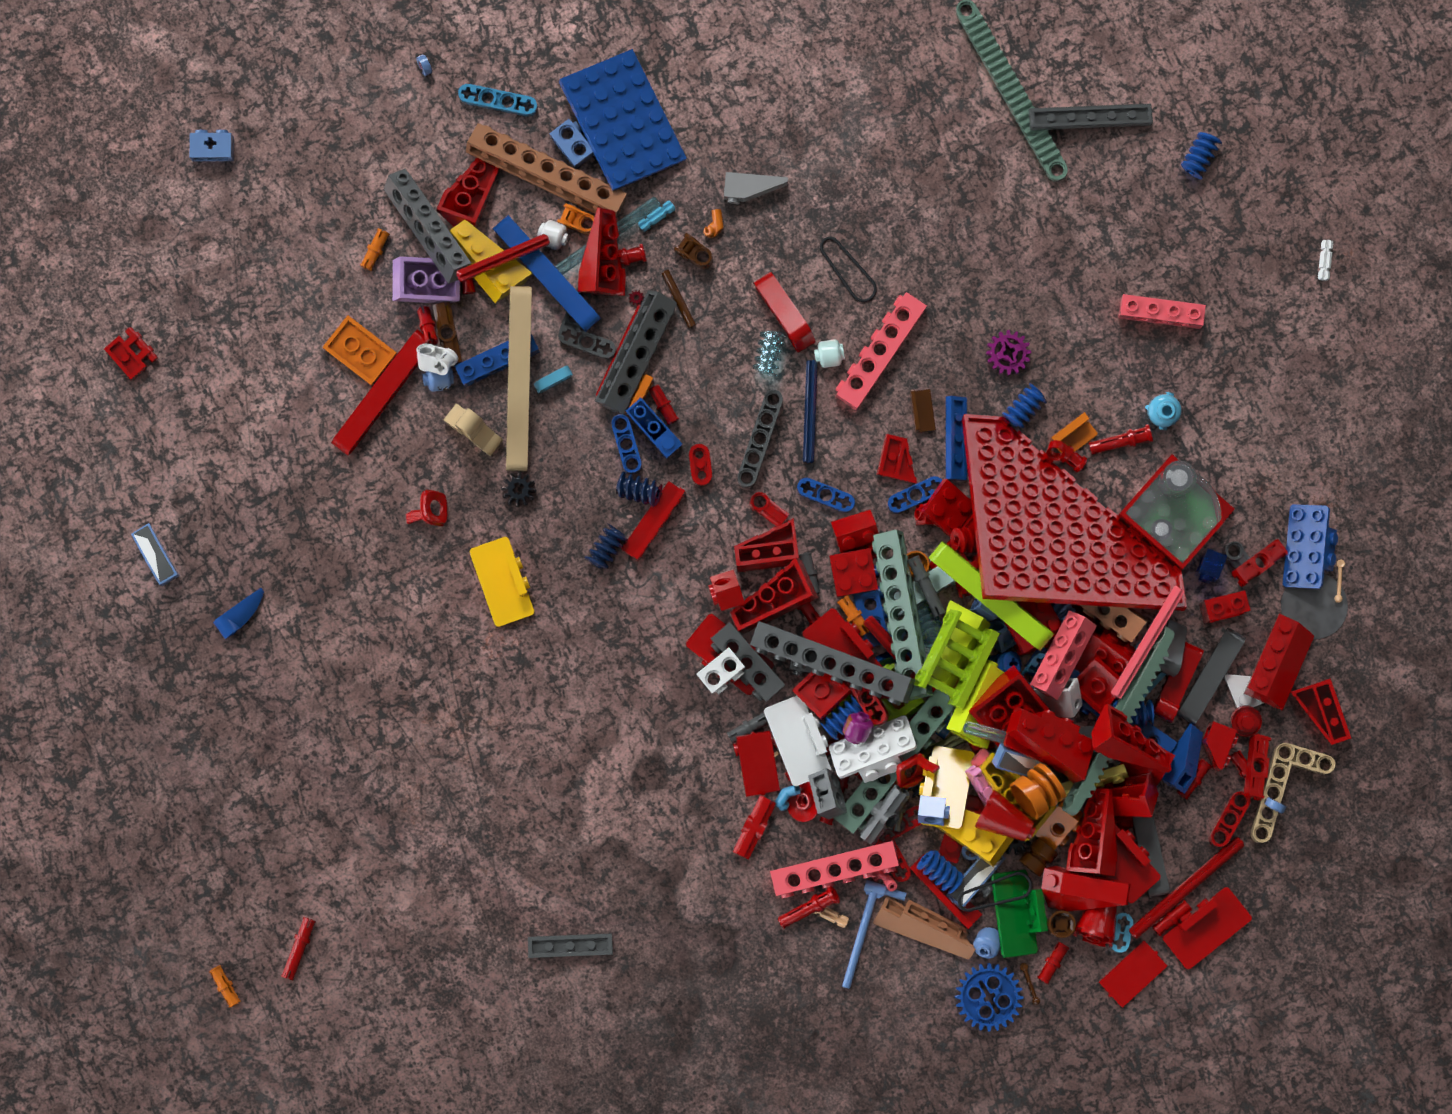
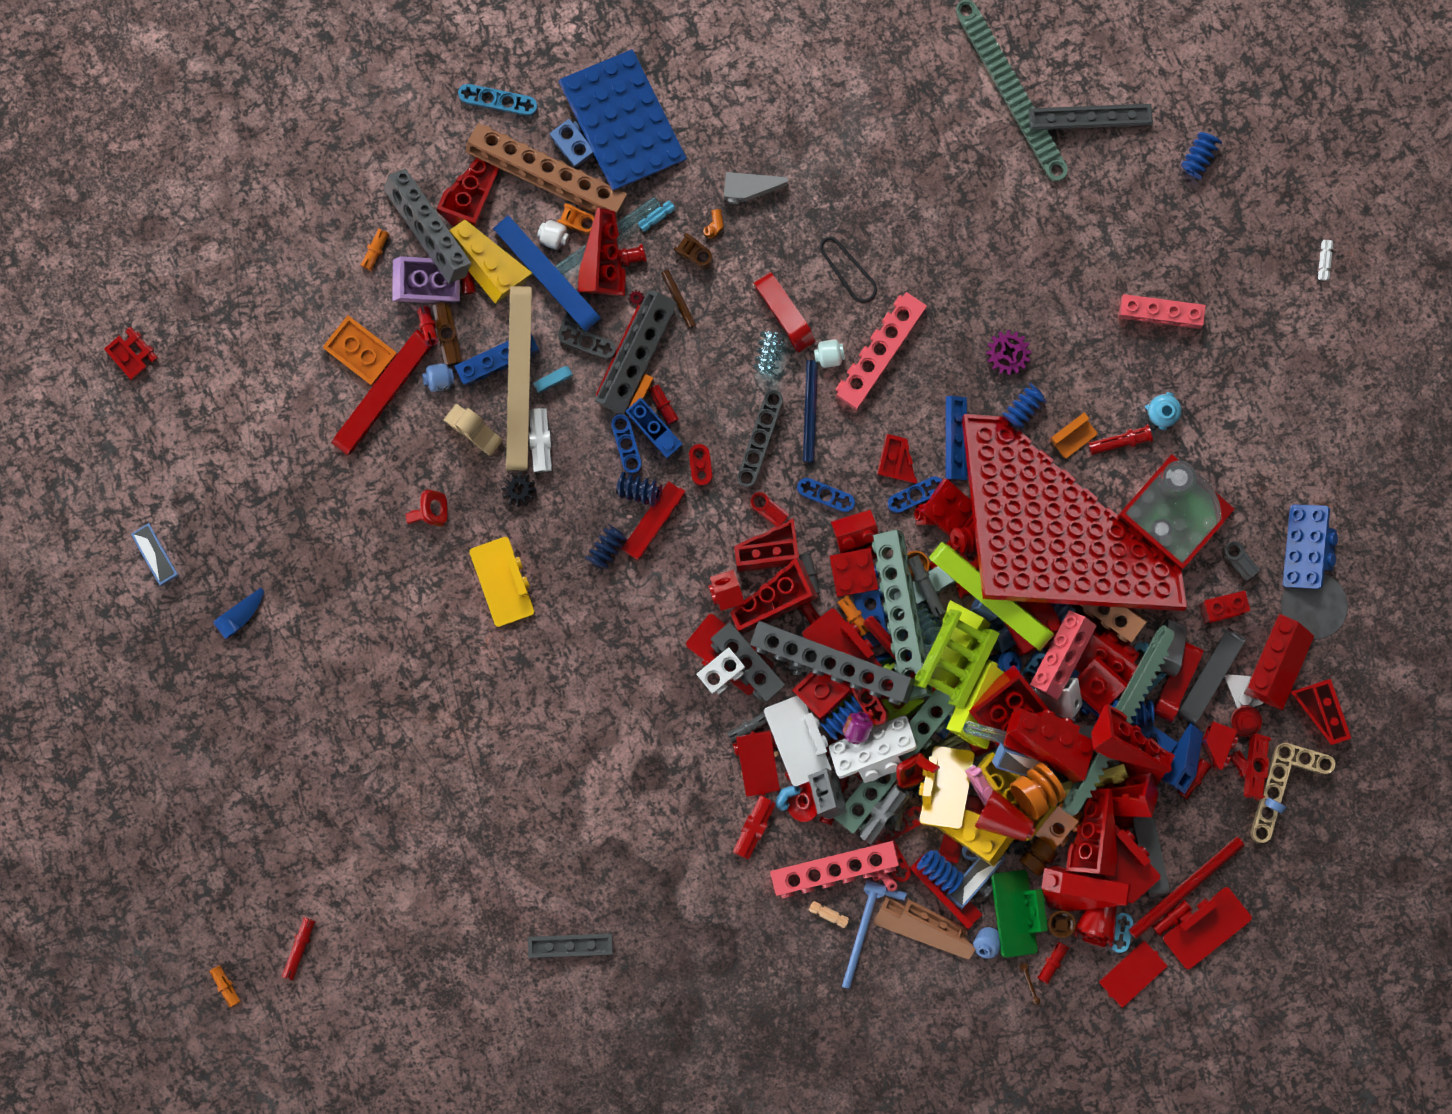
(220, 152): medium blue brick -> none
(424, 65): medium blue tile -> none
(434, 358): white piece -> none
(502, 257): red axle -> none
(540, 440): none -> white piece
(816, 904): red pin -> none
(922, 411): reddish brown panel -> none
(933, 810): brick -> none
(972, 1006): blue gear -> none
(980, 757): coral tile -> none
(999, 902): black piece -> none
(1067, 455): red connector -> none
(1147, 642): coral axle -> none
(1210, 566): clear blue brick -> none
(1221, 826): red beam -> none
(1268, 555): red piece -> none
(1340, 564): light nougat hinge -> none

